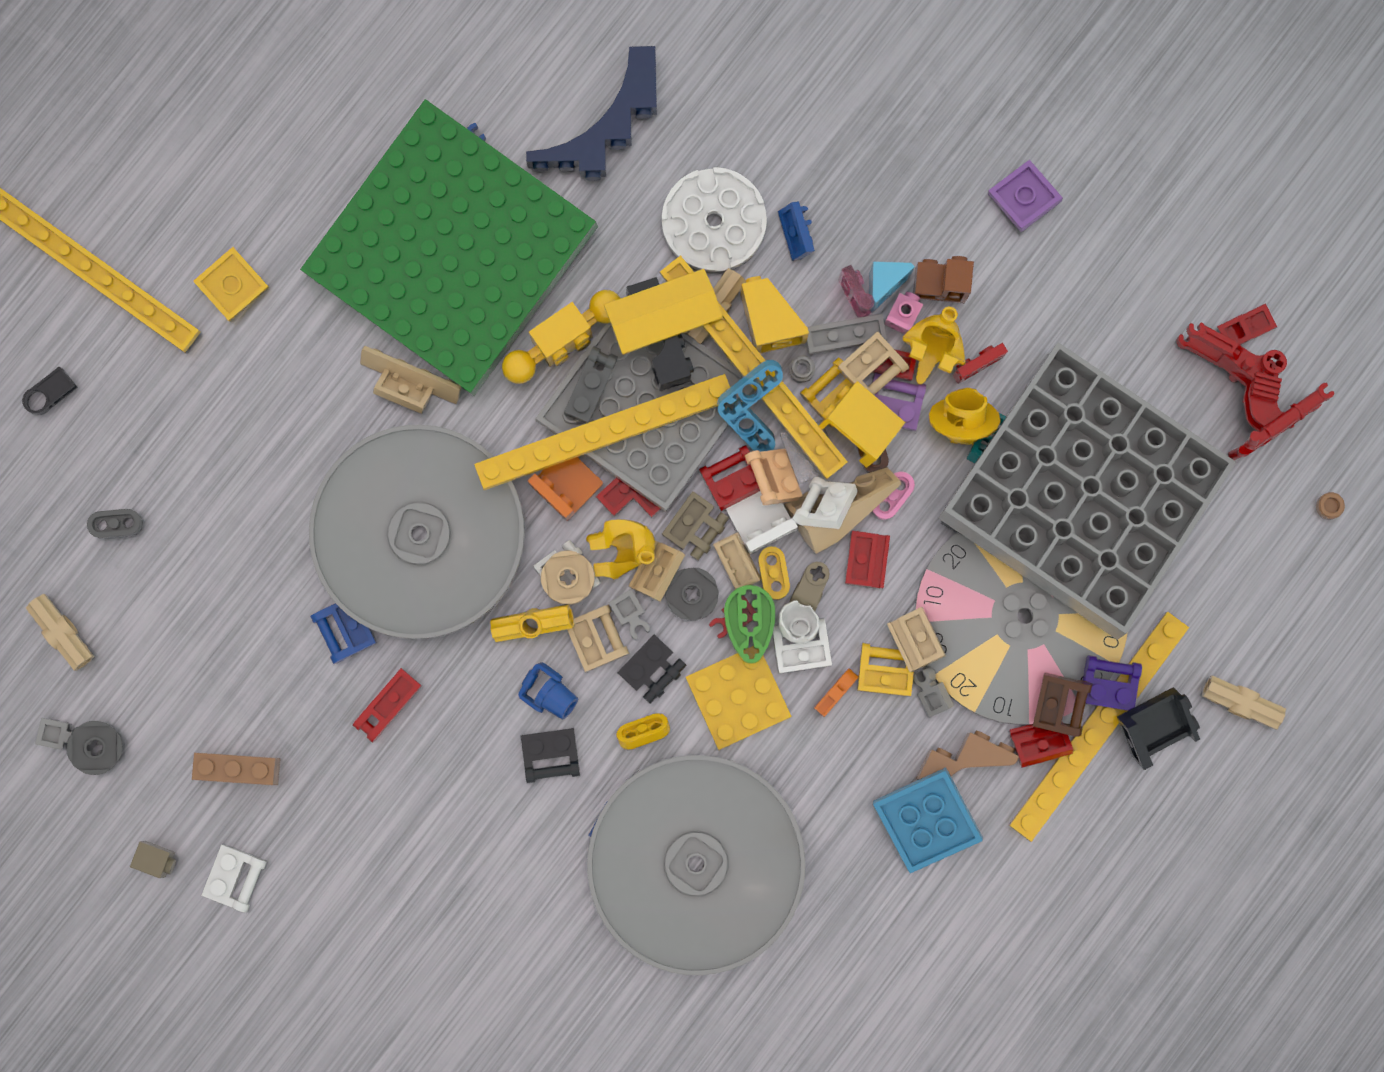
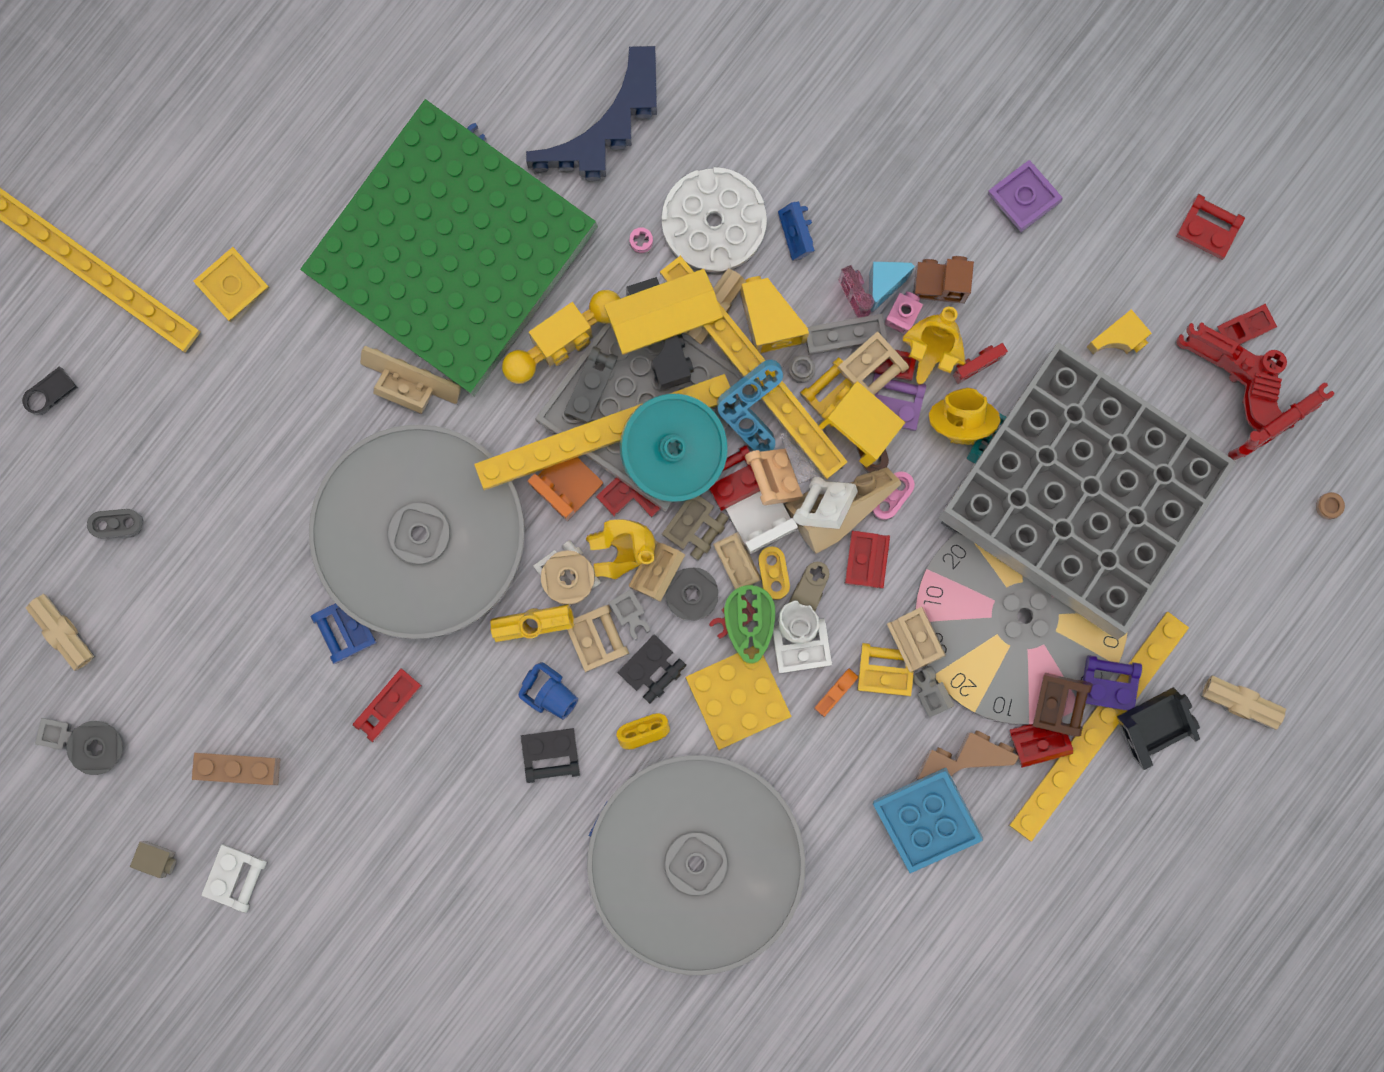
(636, 234): none -> bright pink bush
(673, 447): none -> teal dish
(1125, 334): none -> yellow arch
(1206, 234): none -> red plate

